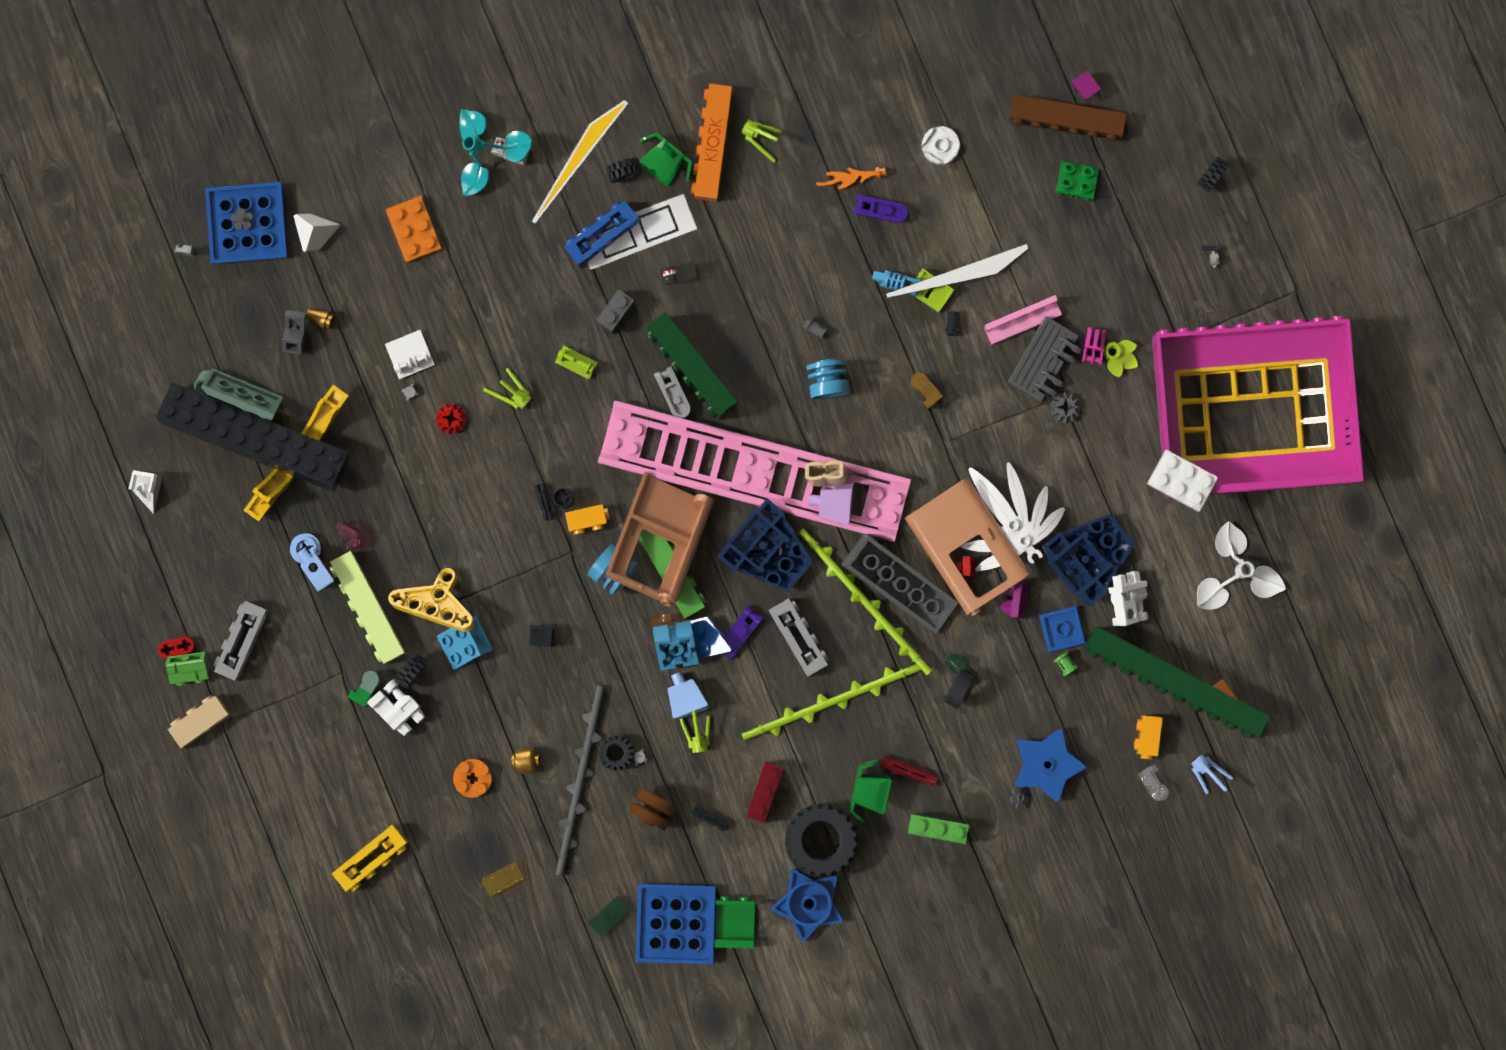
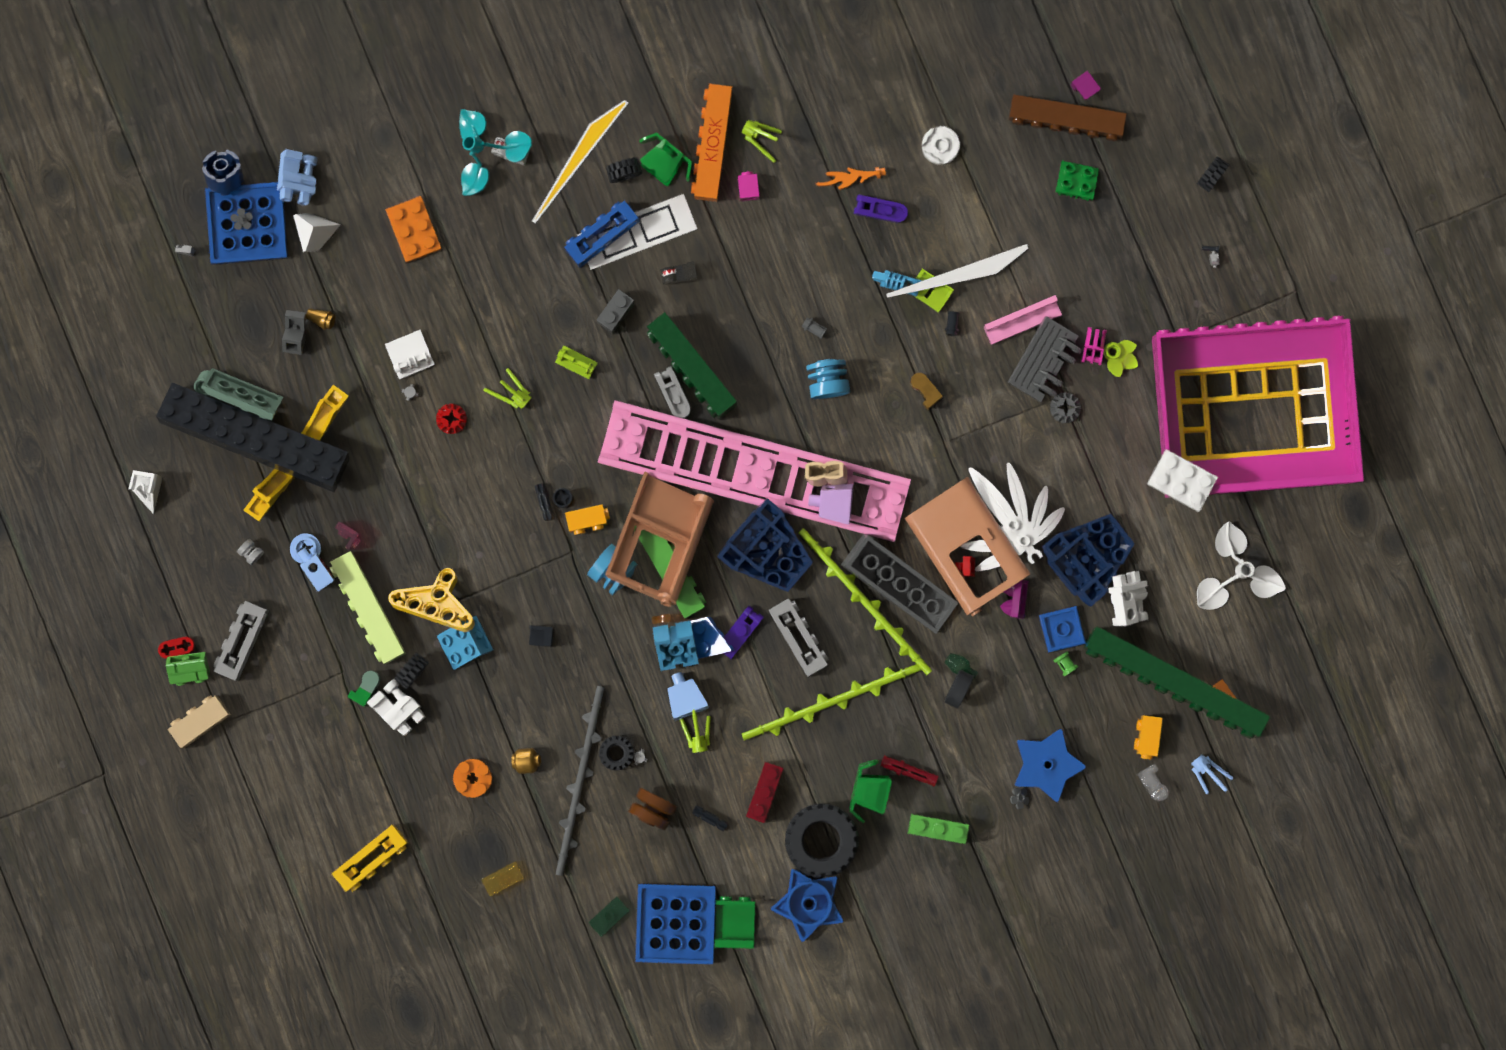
(222, 172): none -> dark blue brick
(250, 551): none -> light grey wheel
(291, 181): none -> light blue hips
(748, 186): none -> dark pink brick

